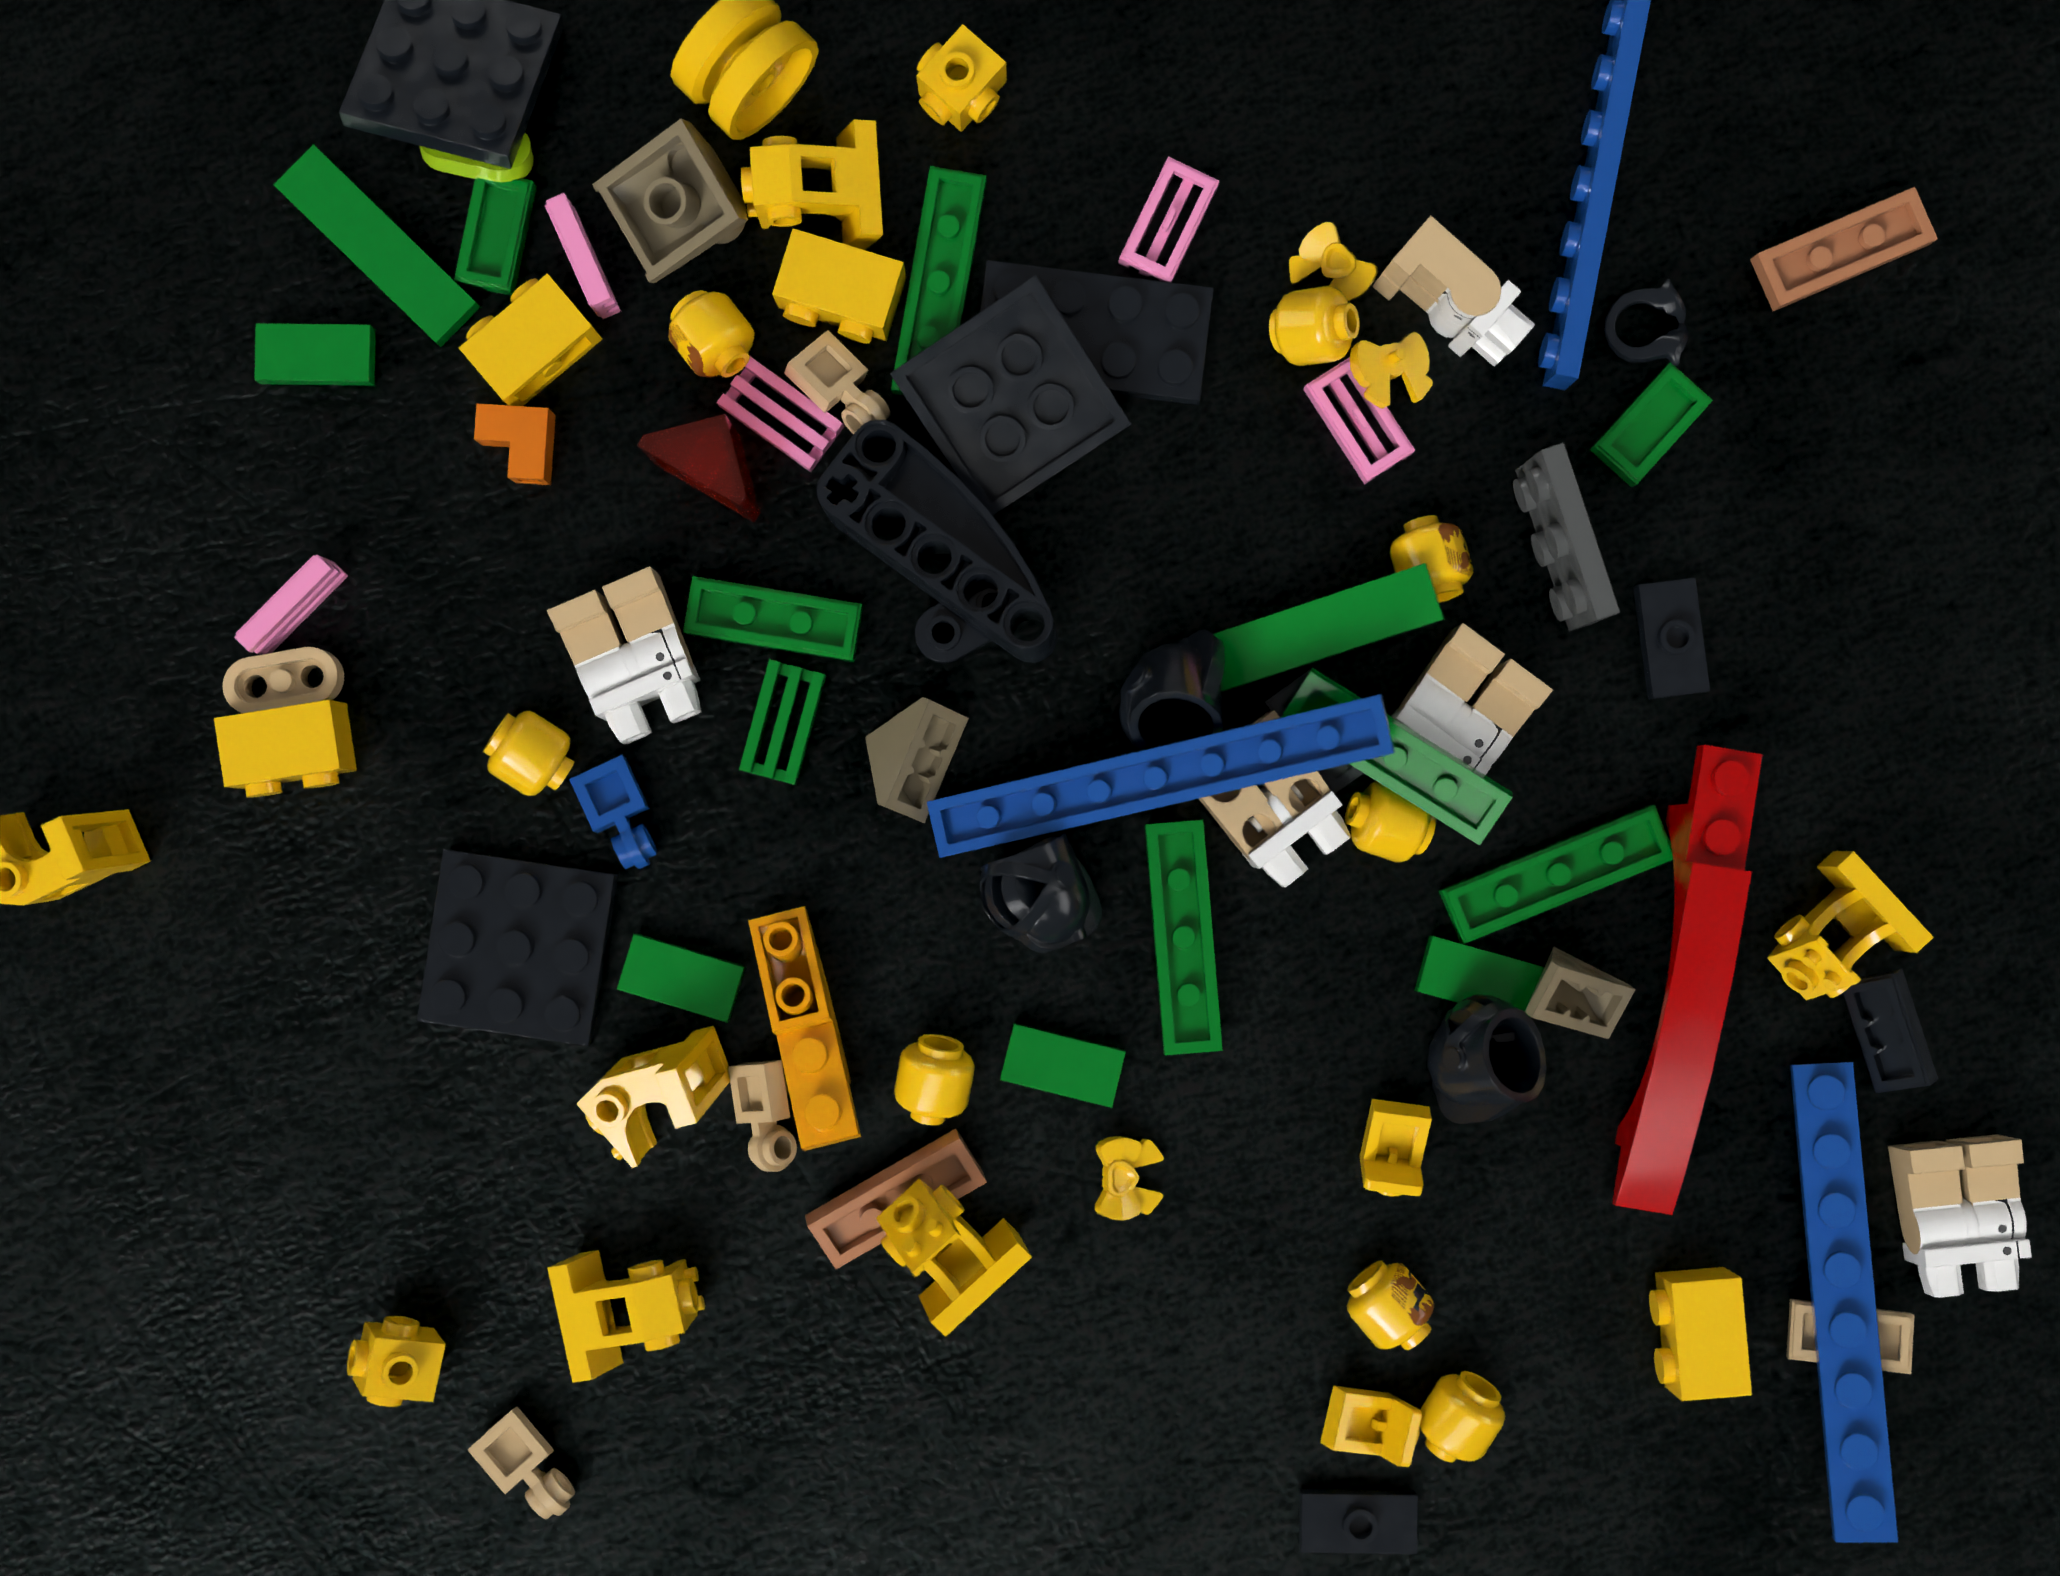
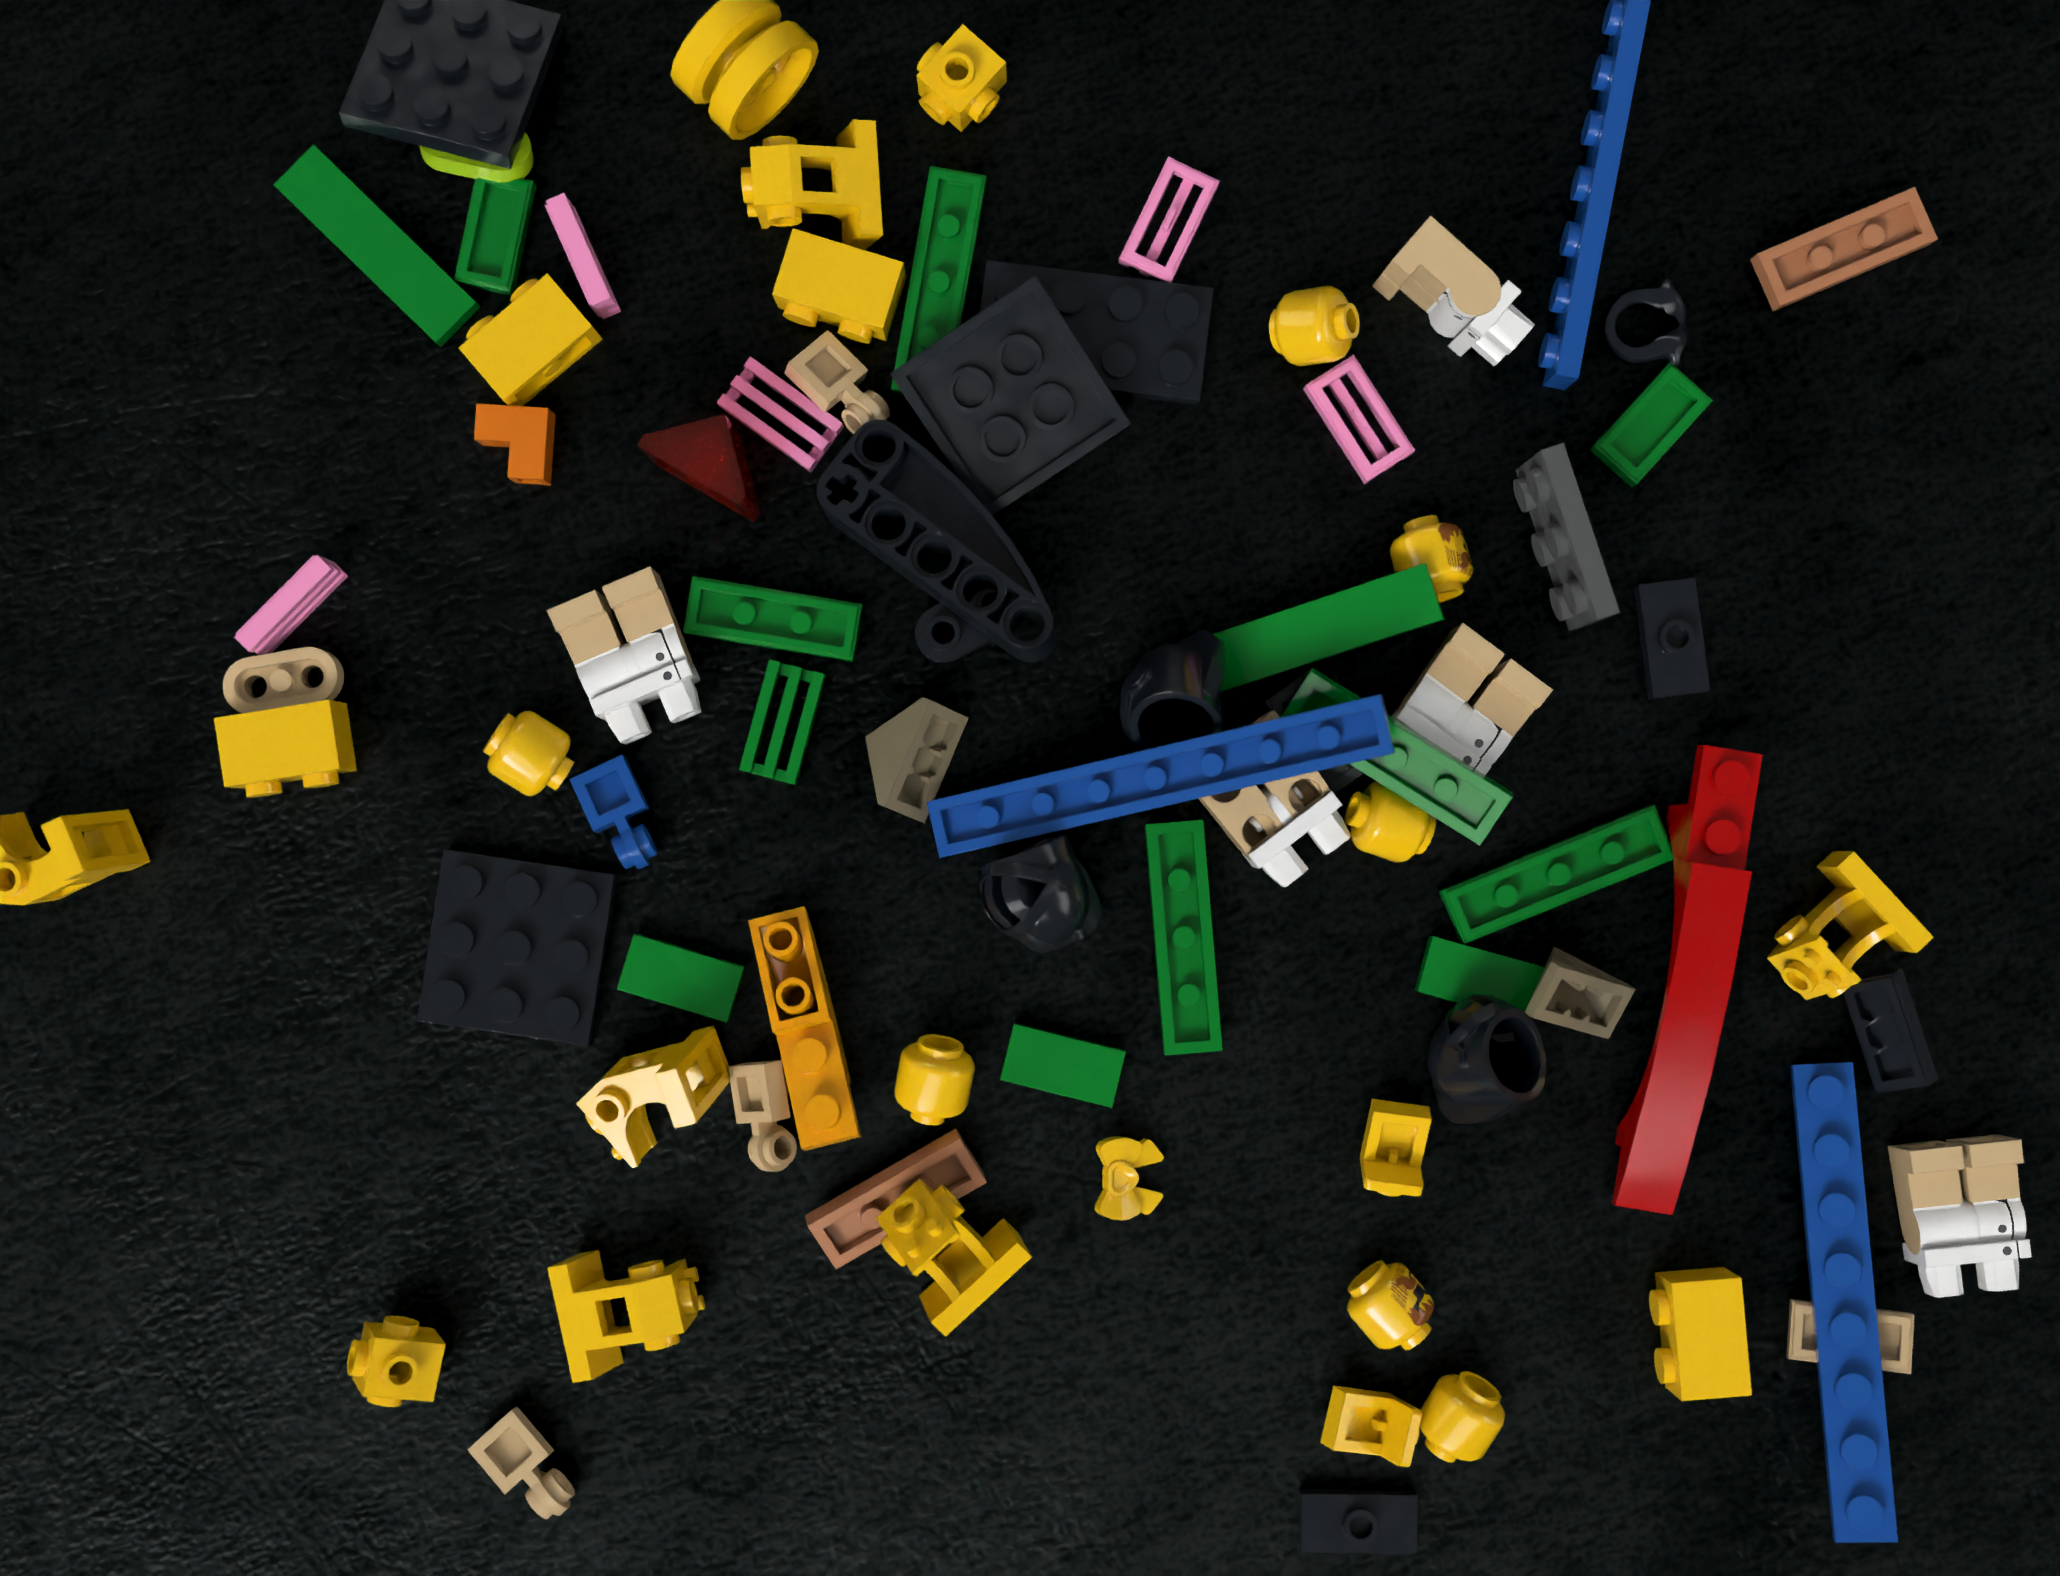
(315, 354): green tile -> none
(673, 200): dark tan slope -> none
(711, 334): yellow head -> none
(1323, 250): yellow piece -> none
(1377, 365): yellow piece -> none

